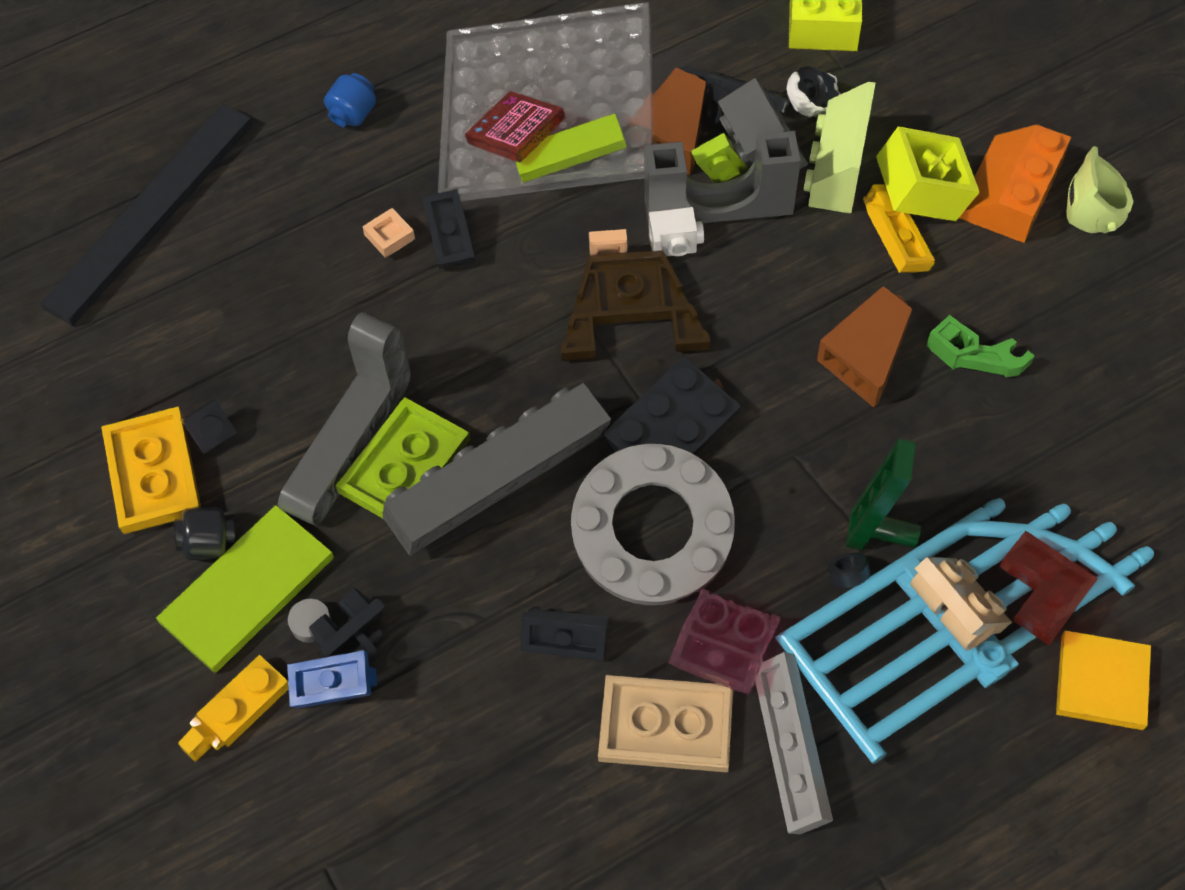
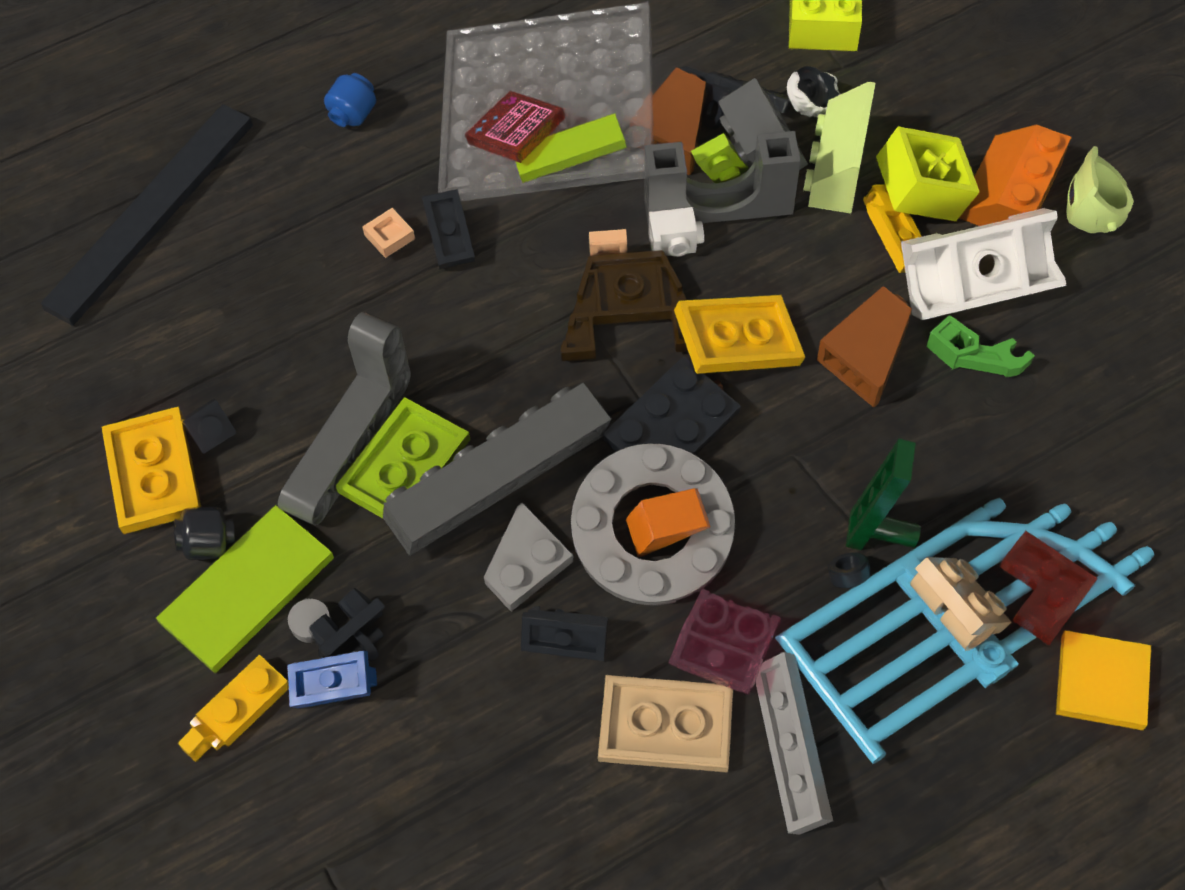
(525, 559): none -> light grey wing
(666, 520): none -> orange slope
(738, 333): none -> yellow plate
(946, 273): none -> white piece

